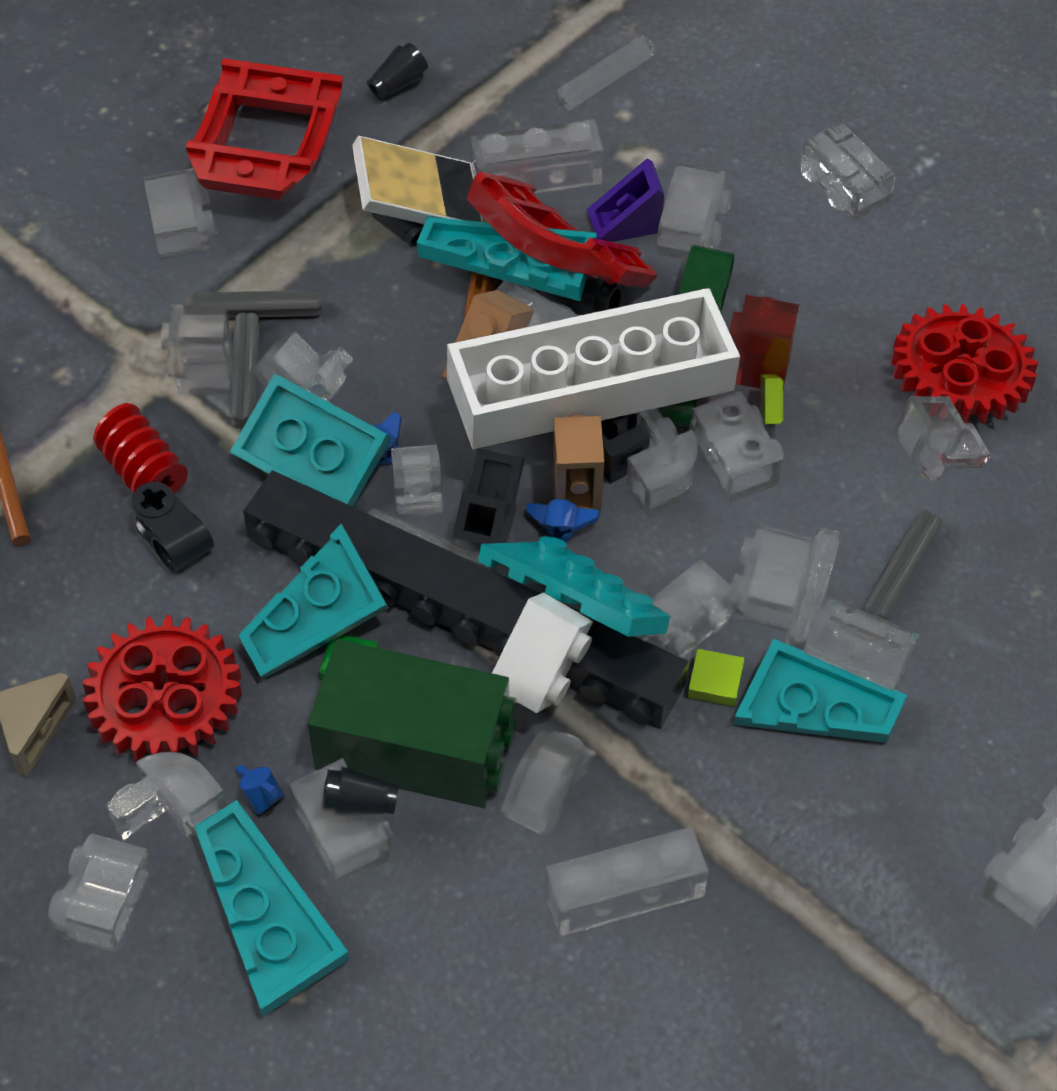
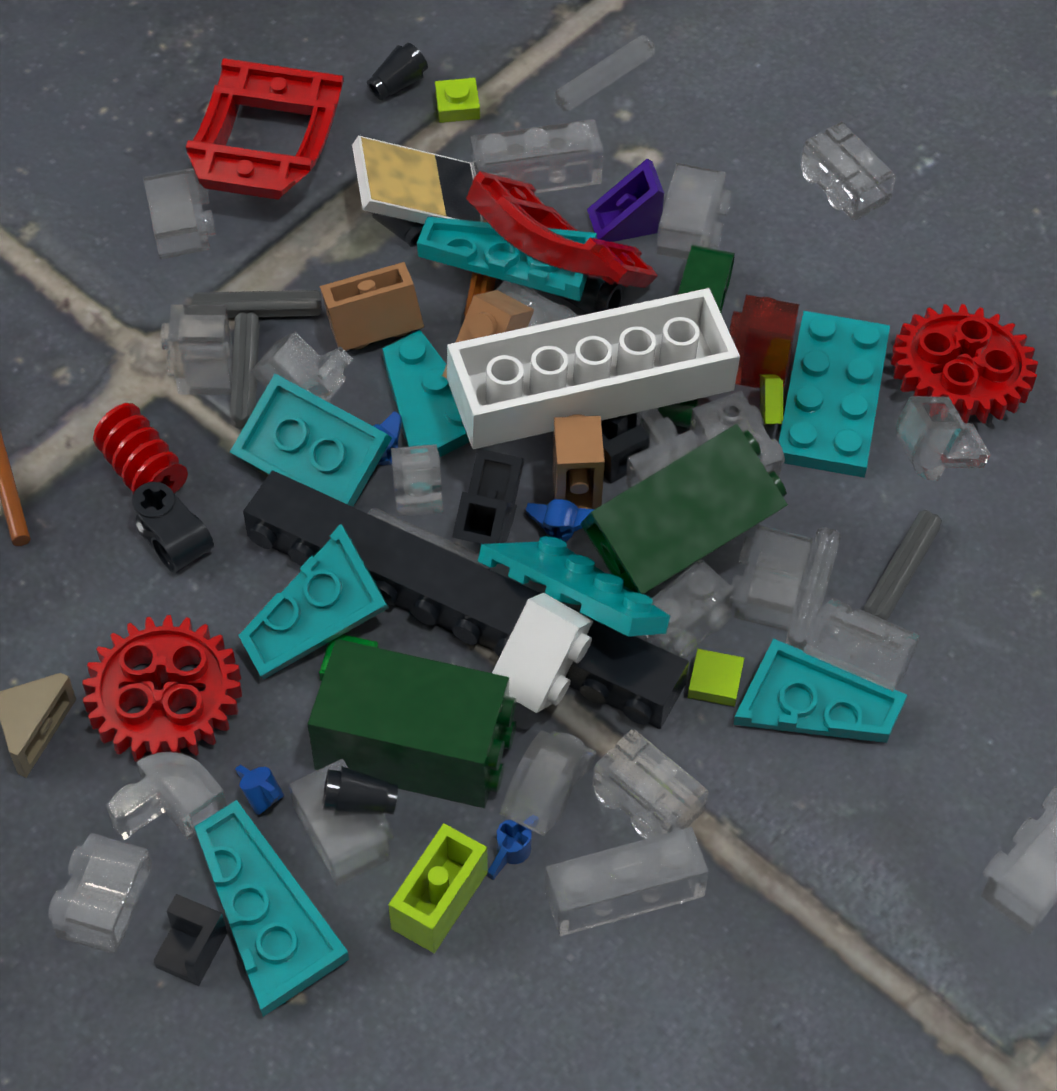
(192, 940): none -> black panel
(372, 306): none -> medium nougat brick
(423, 394): none -> teal wing
(438, 888): none -> lime brick
(457, 100): none -> lime plate
(512, 846): none -> blue piece
(648, 787): none -> clear brick
(685, 510): none -> dark green brick
(833, 393): none -> teal plate

